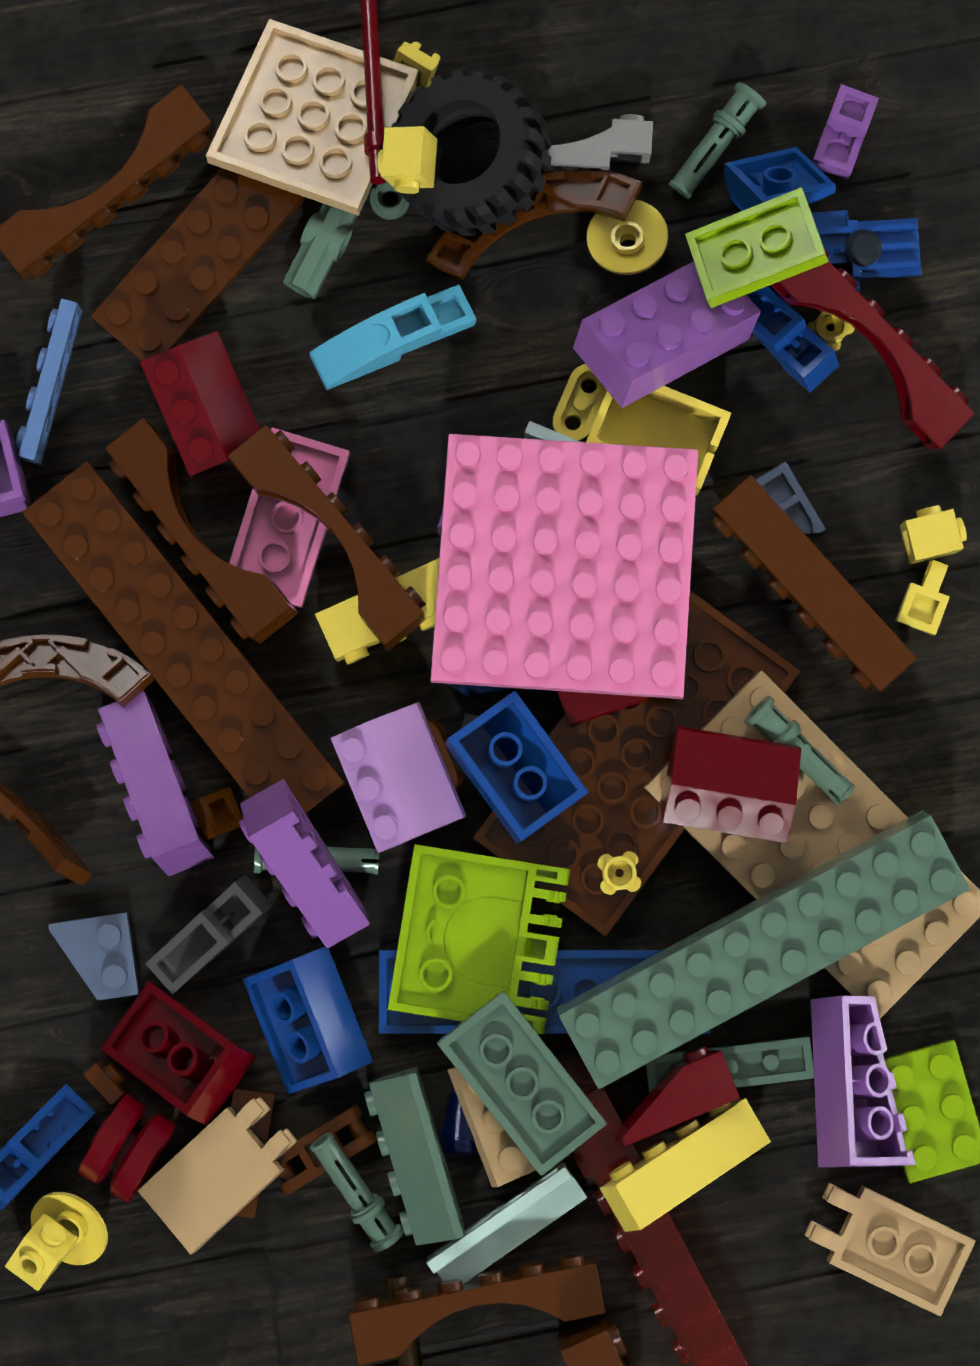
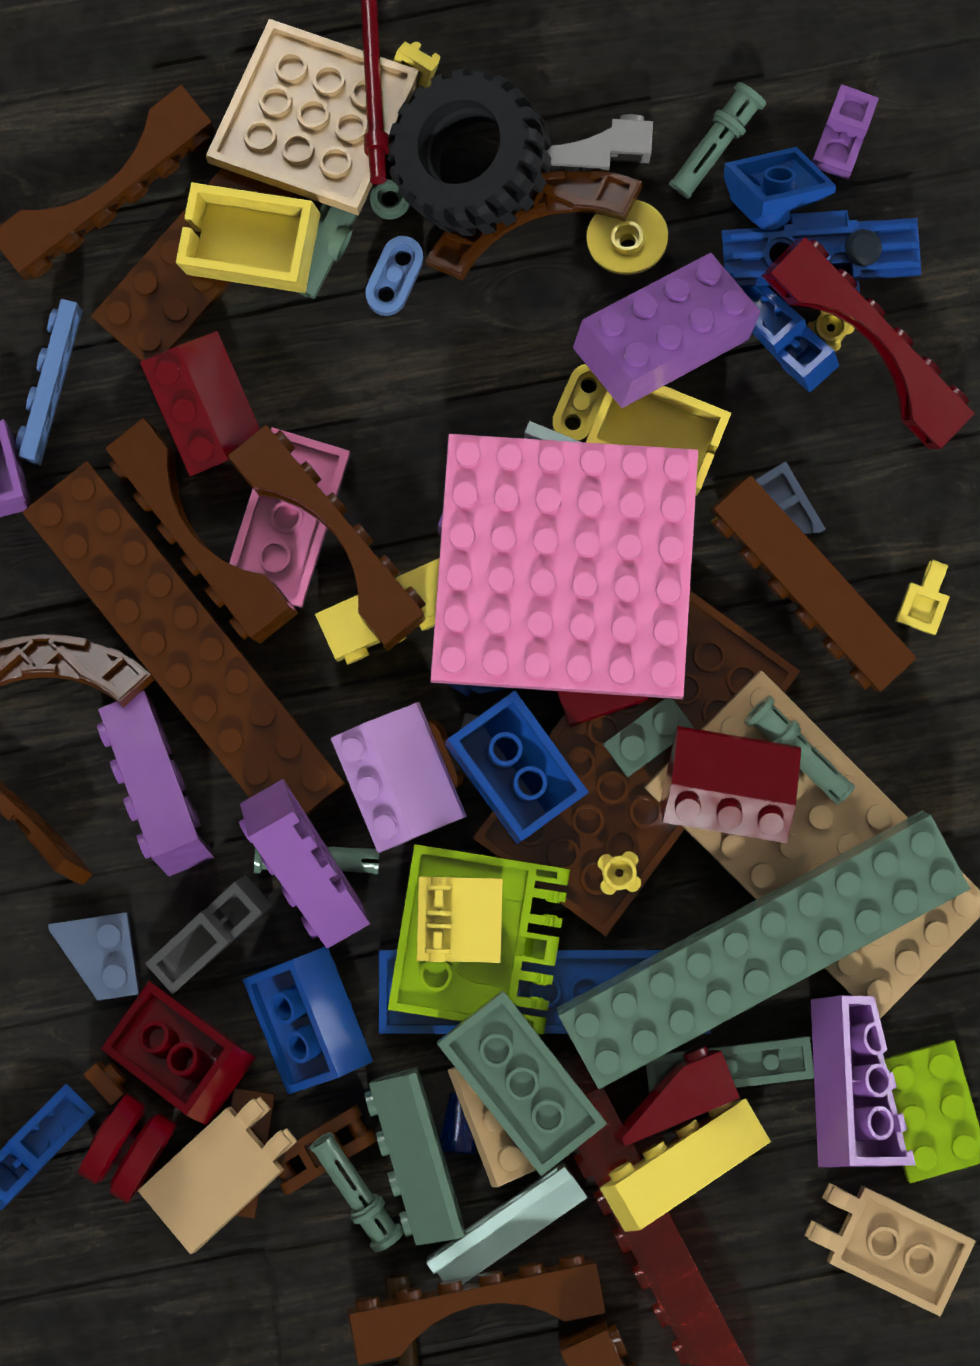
(41, 1252): light yellow brick -> none
(78, 1218): light yellow dish -> none
(217, 813): reddish brown plate -> none
(248, 237): none -> light yellow piece
(390, 334): medium azure slope -> none
(394, 277): none -> medium blue plate
(408, 158): light yellow brick -> none
(459, 919): none -> light yellow hinge
(646, 736): none -> sand green plate
(756, 247): lime plate -> none
(932, 534): light yellow brick -> none

